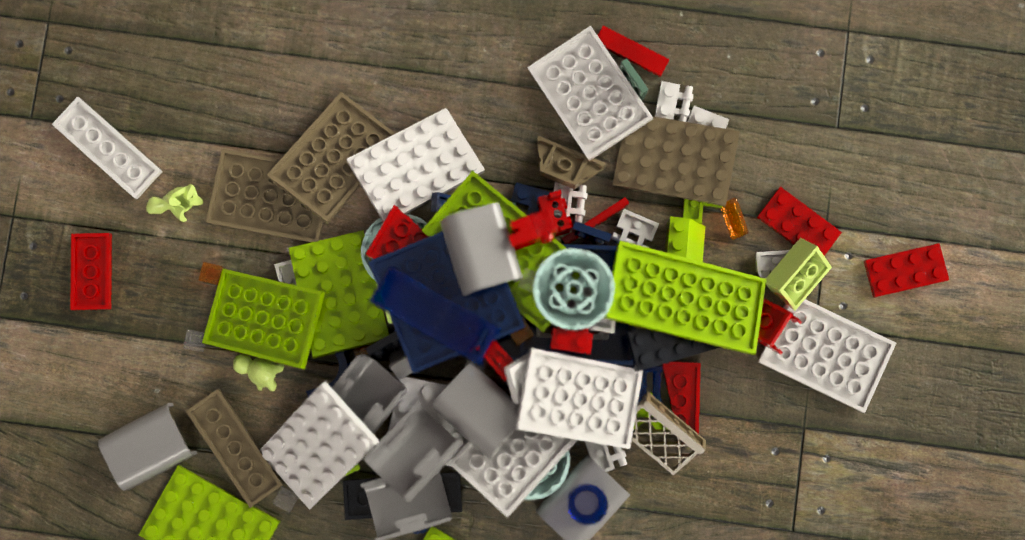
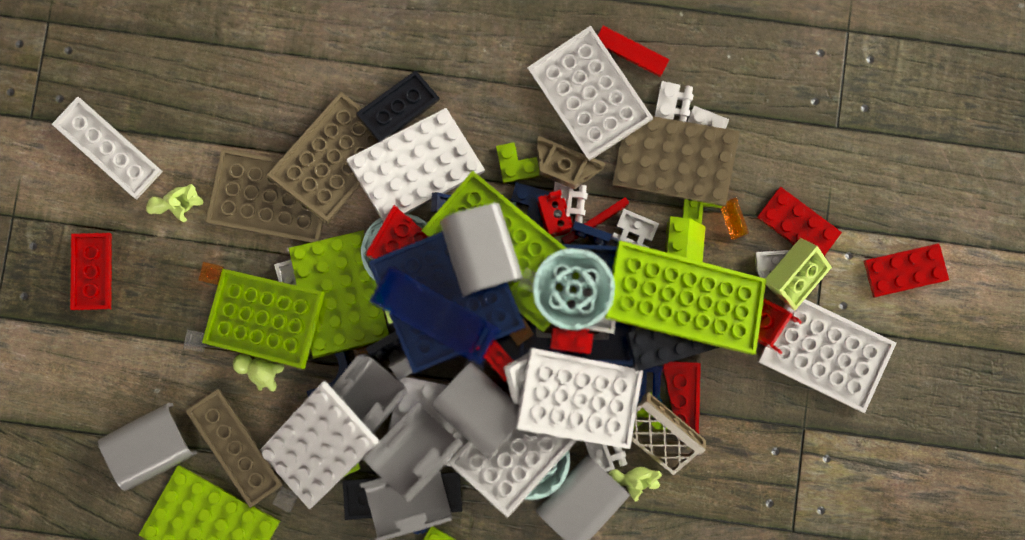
(397, 106): none -> black plate
(514, 169): none -> lime plate
(532, 230): red piece -> none
(599, 513): clear blue piece -> none
(634, 79): sand green tile -> none
(637, 480): none -> yellowish green animal

